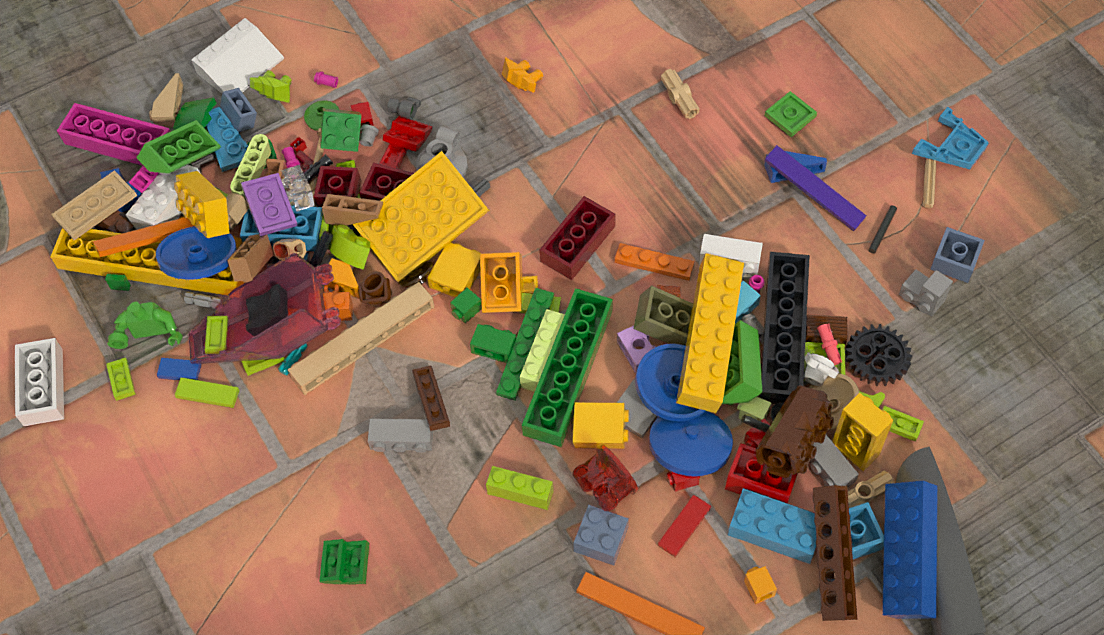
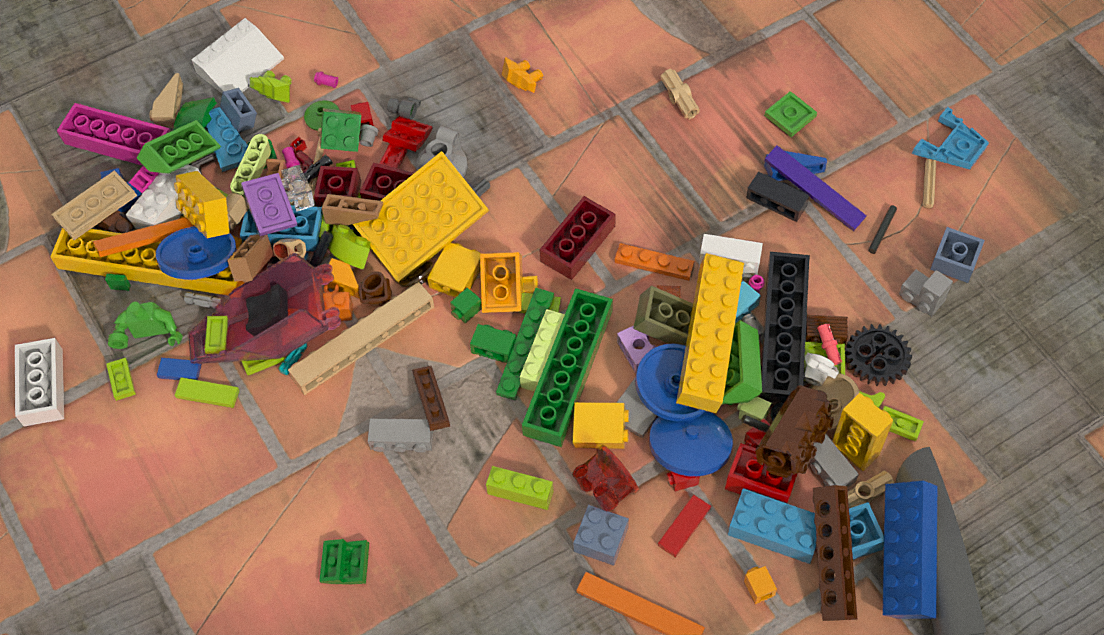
(777, 196): none -> black brick

